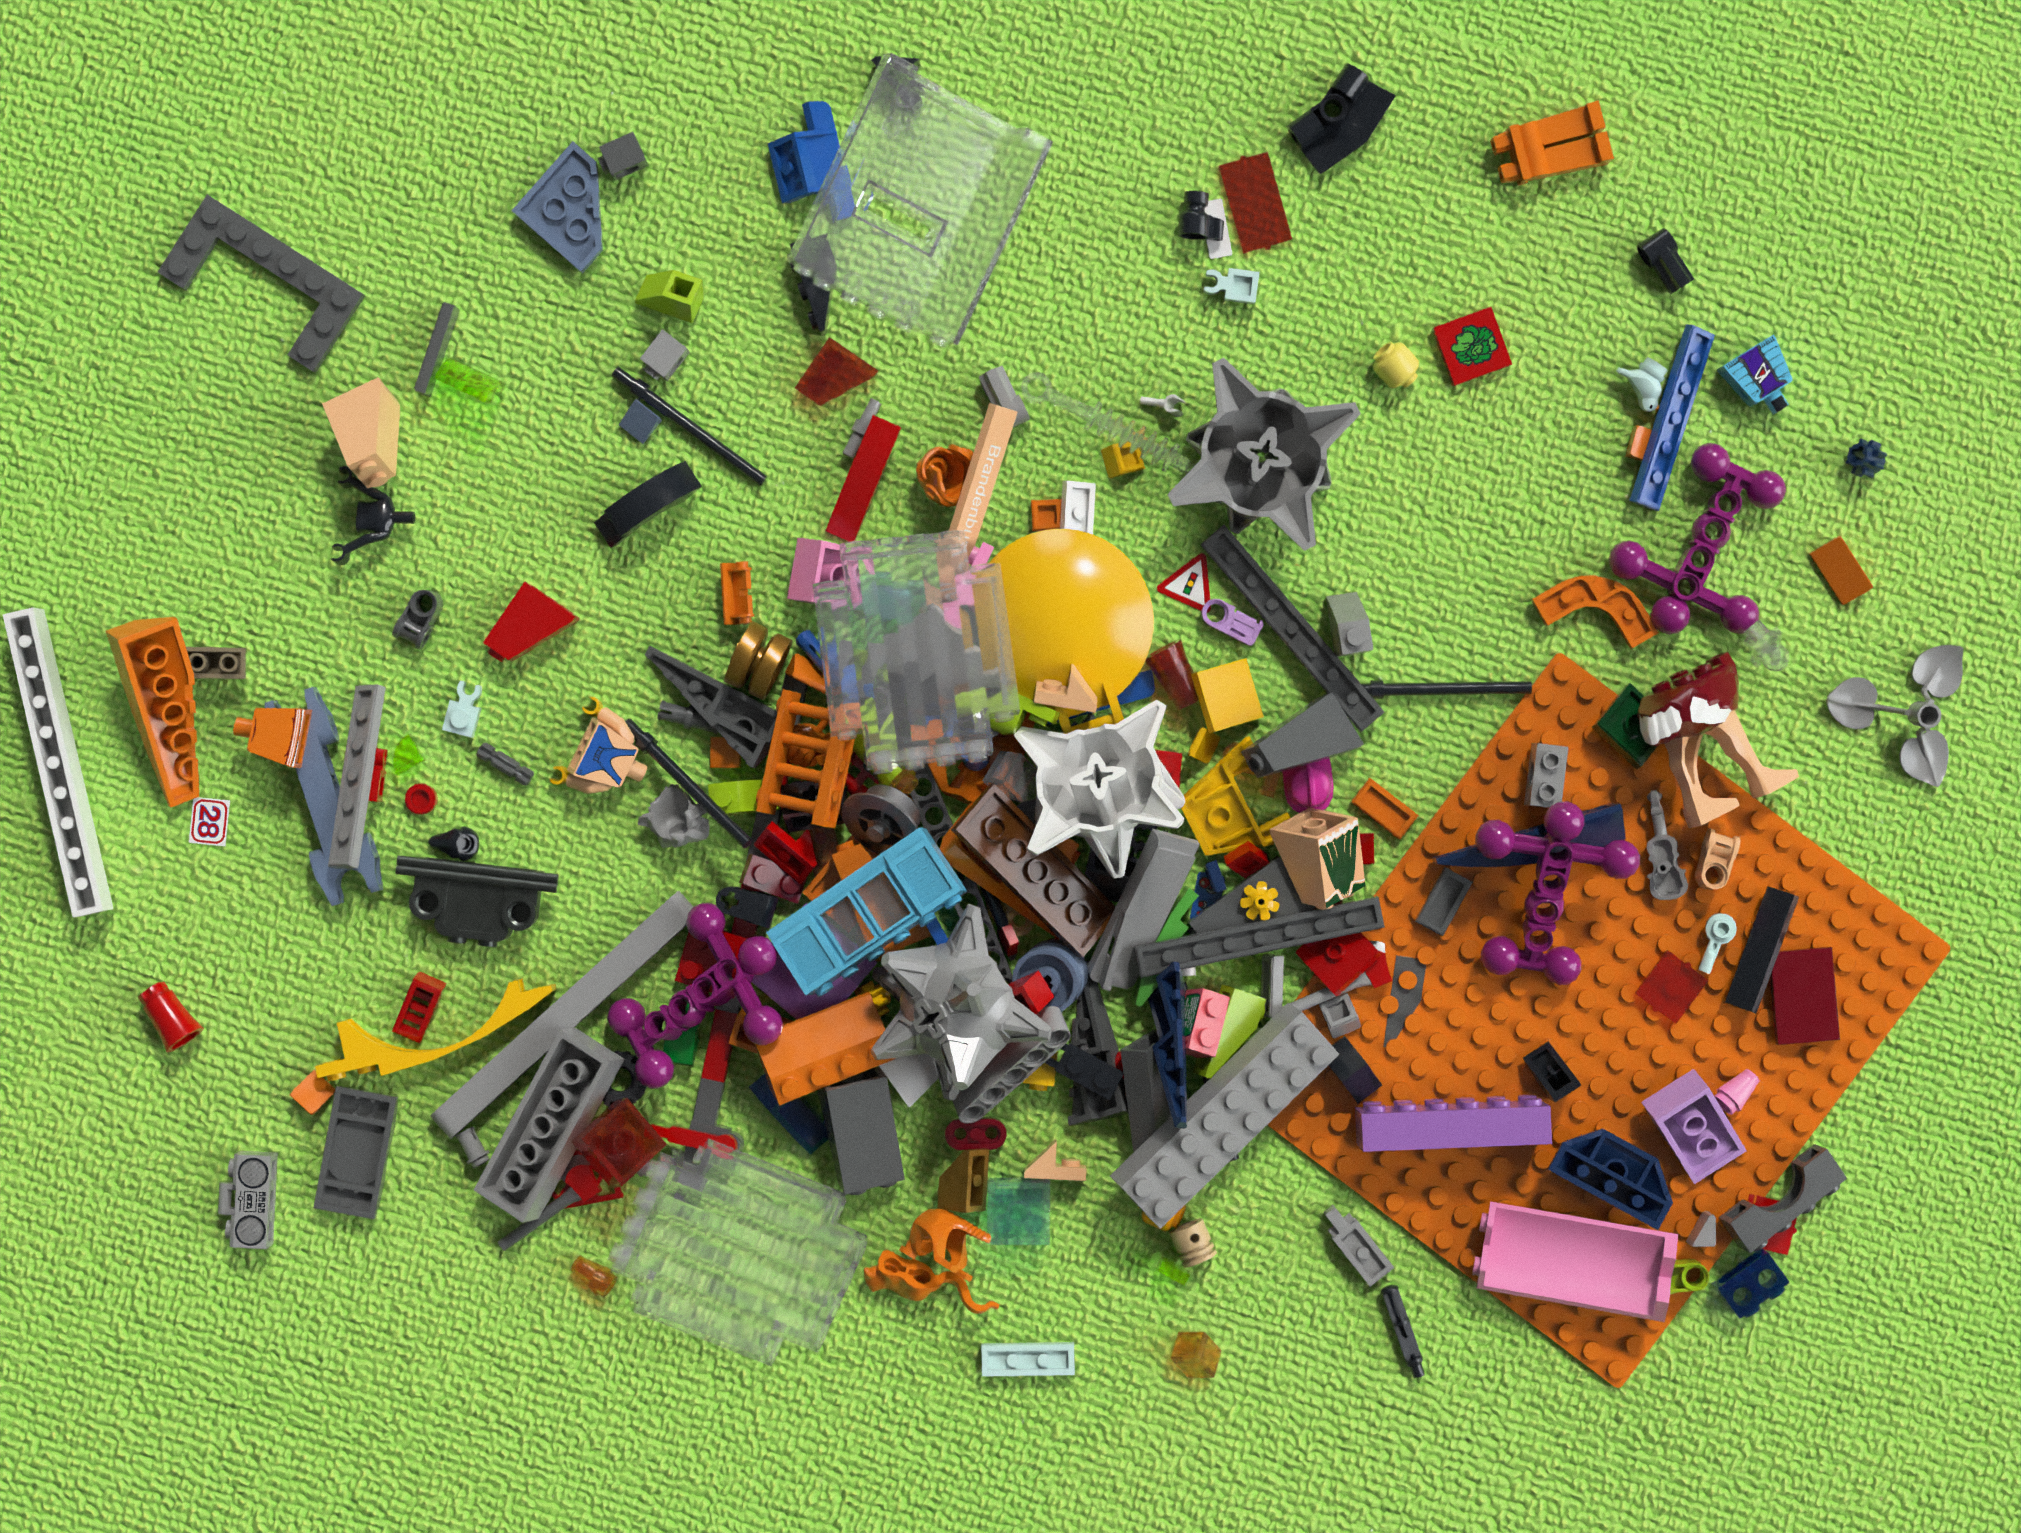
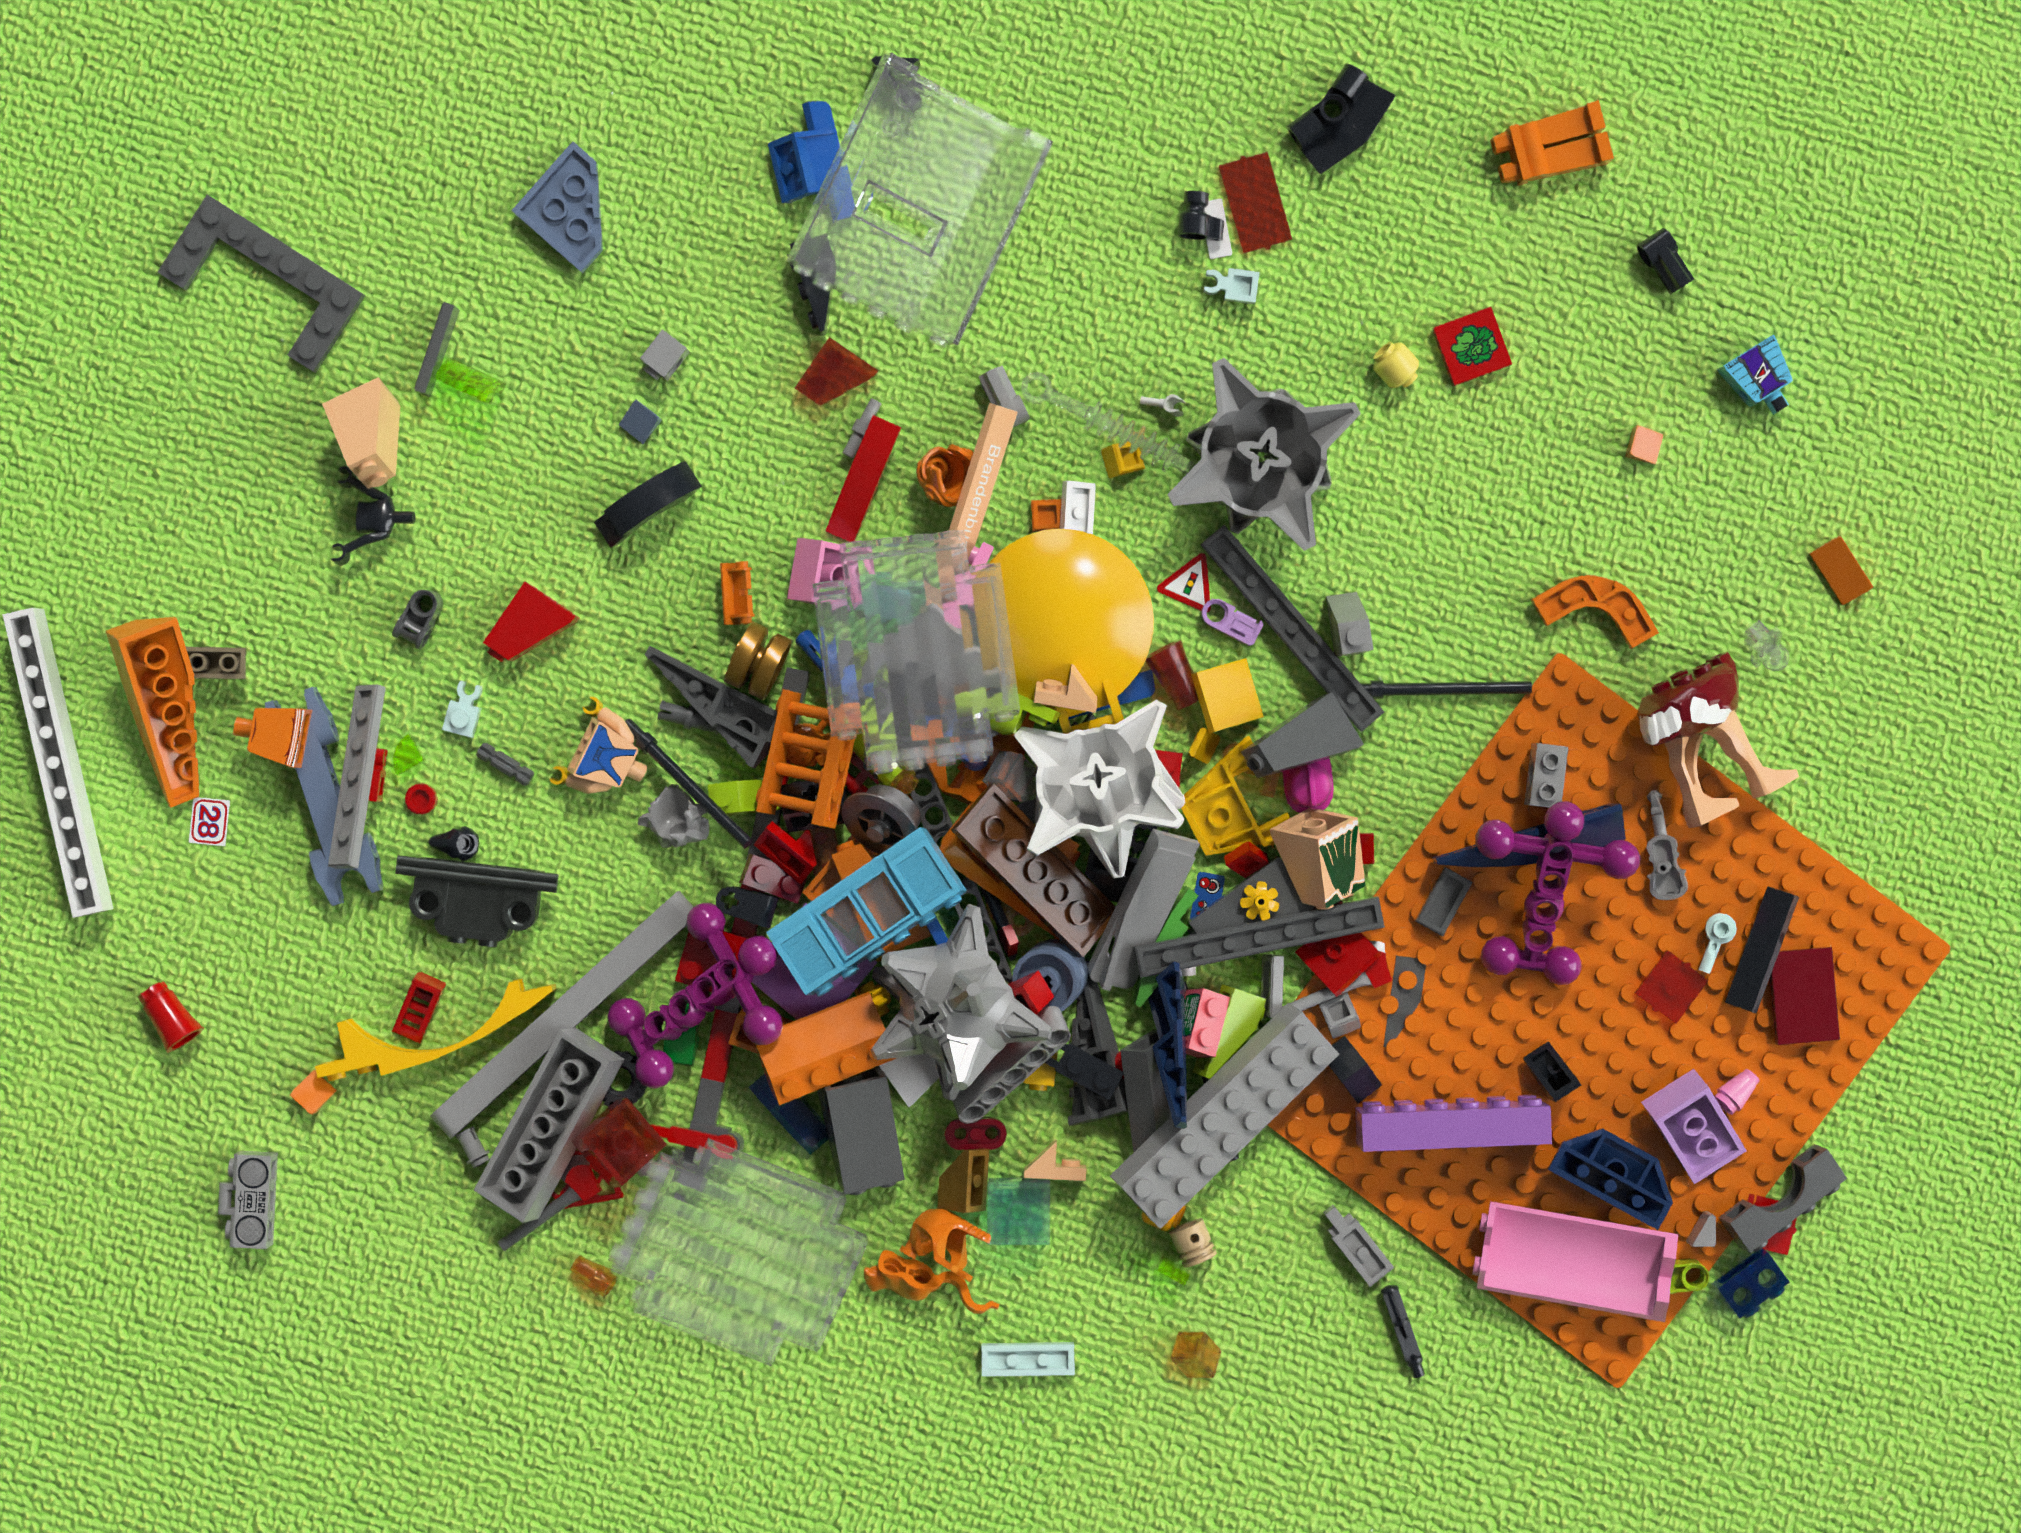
(356, 1152): dark grey slope -> none
(622, 156): dark grey brick -> none
(640, 390): black bar -> none
(672, 294): lime slope -> none
(723, 755): orange slope -> none
(805, 672): orange slope -> none
(1214, 876): dark blue tile -> none
(1384, 808): orange tile -> none
(1622, 729): dark green tile -> none
(1630, 560): magenta piece -> none
(1646, 383): light aqua animal -> none
(1672, 417): blue tile -> none
(1717, 857): light nougat piece -> none
(1866, 458): dark blue gear -> none
(1940, 674): light grey plant -> none

